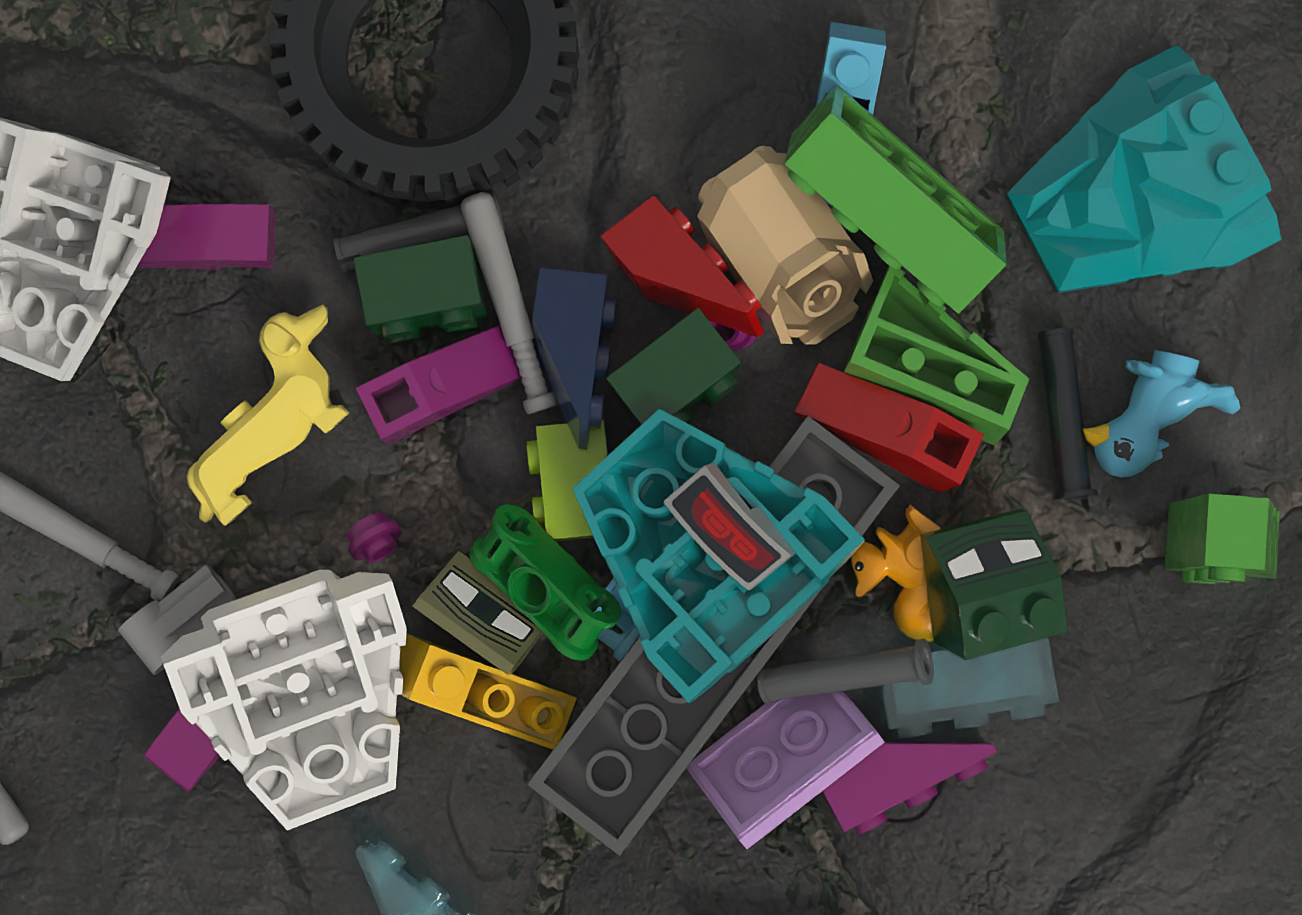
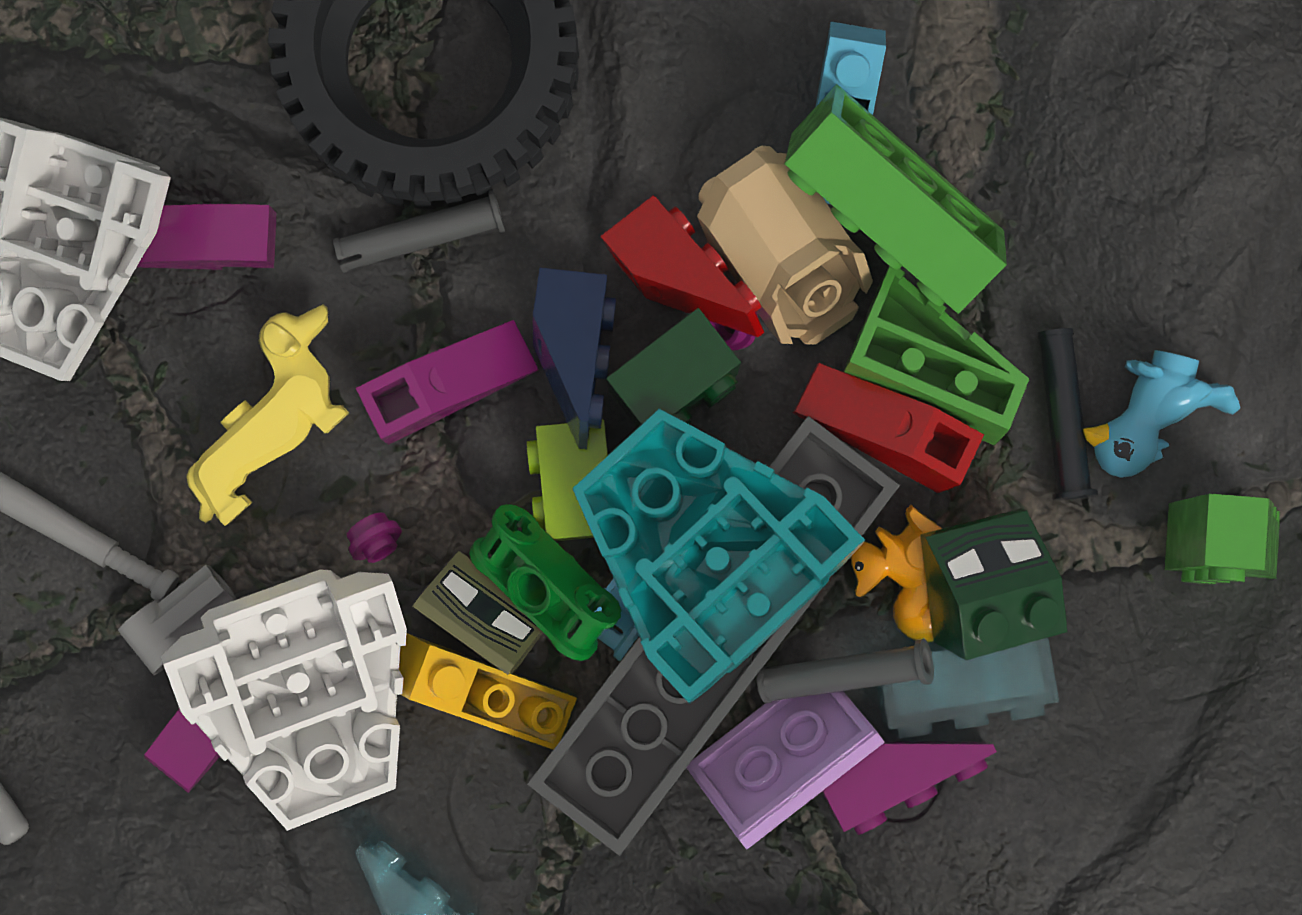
(421, 290): dark green brick -> none
(503, 286): light grey piece -> none
(727, 529): slope -> none
(1147, 184): teal wedge -> none

